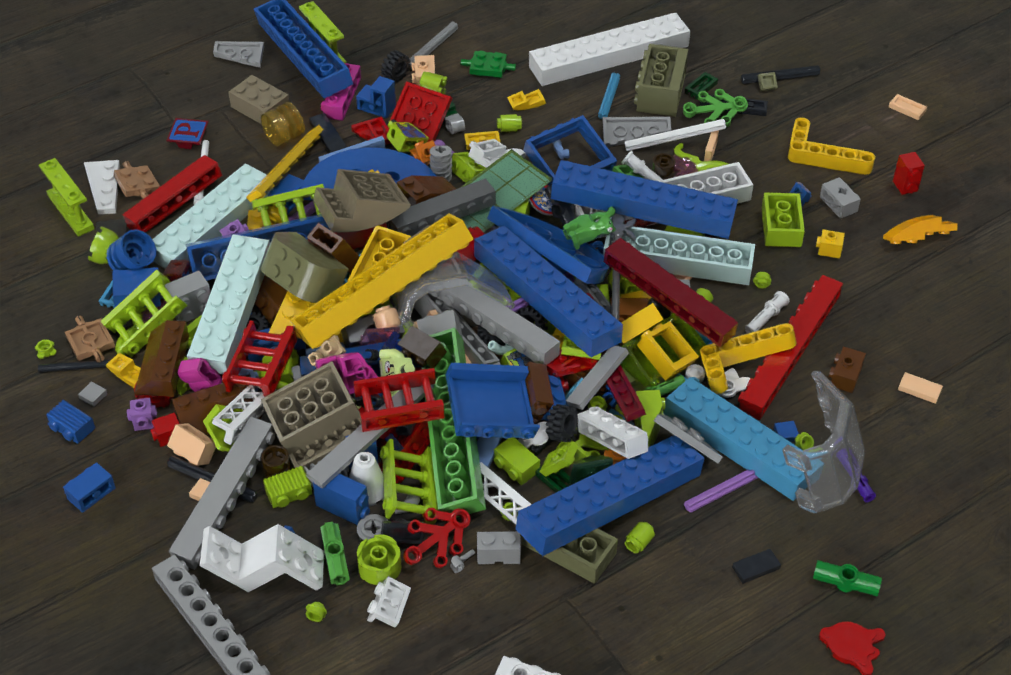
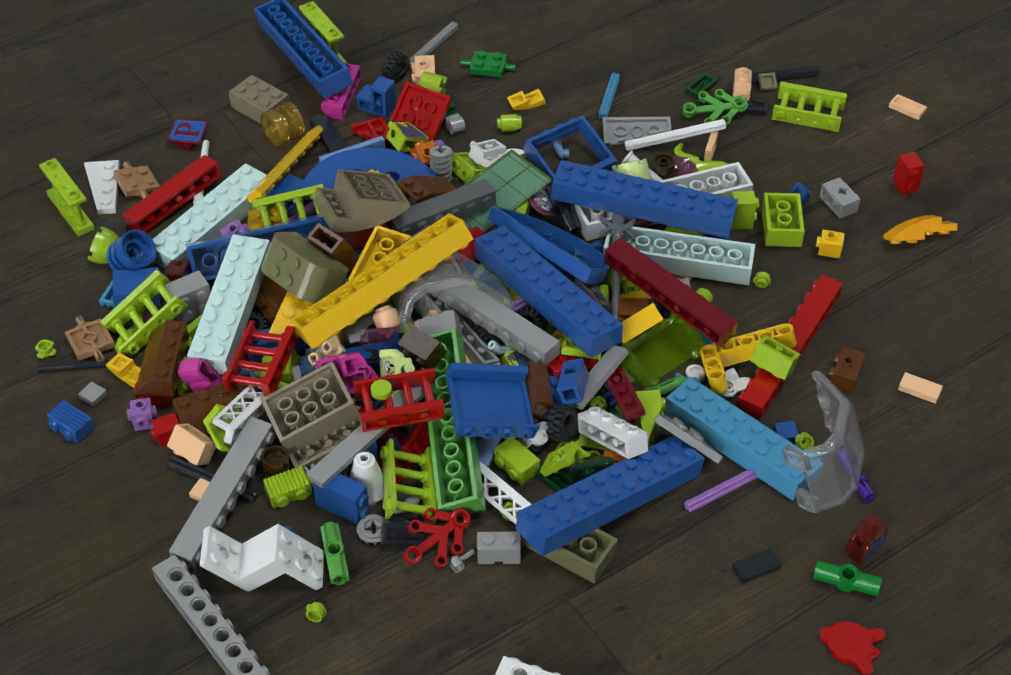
(89, 487): blue brick -> none
(242, 52): light grey wing -> none
(378, 559): lime brick -> none
(381, 389): none -> lime tile
(389, 601): white bracket -> none
(480, 137): yellow plate -> none
(572, 381): none -> blue brick
(585, 229): bright green animal -> none
(606, 49): white brick -> none
(634, 168): none -> yellowish green brick
(639, 537): lime brick -> none
(659, 358): yellow window -> none
(661, 80): olive brick -> none
(742, 83): none -> light nougat brick
(745, 210): none -> lime brick
(771, 309): white pin -> none
(775, 357): none -> lime brick
(811, 96): none -> lime fence
(826, 155): yellow beam -> none
(872, 534): none -> clear red torso

